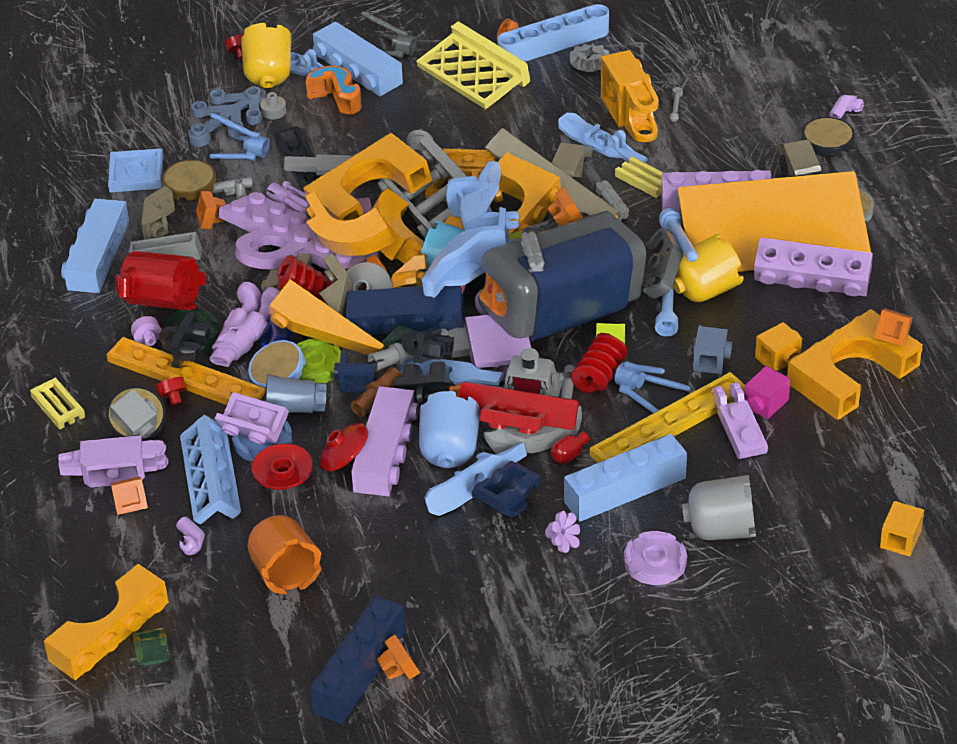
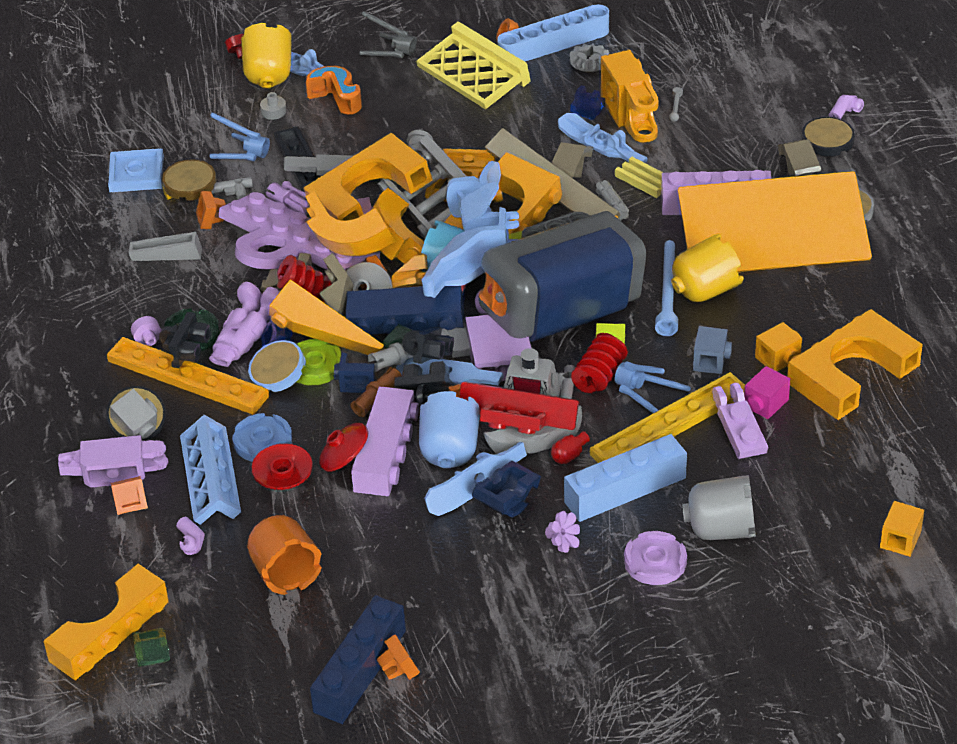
(66, 416): light yellow tile -> none
(95, 246): light blue brick -> none
(155, 210): dark tan slope -> none
(159, 280): red container -> none
(171, 389): red tile -> none
(250, 98): sand blue plant -> none
(253, 418): lavender bracket -> none
(296, 394): sand blue plant -> none
(365, 61): light blue brick -> none
(532, 251): light grey axle -> none
(564, 208): orange tile -> none
(587, 104): none -> clear blue tile
(662, 263): dark grey piece -> none
(672, 221): light blue piece -> none
(813, 267): lavender brick -> none
(893, 327): orange tile -> none

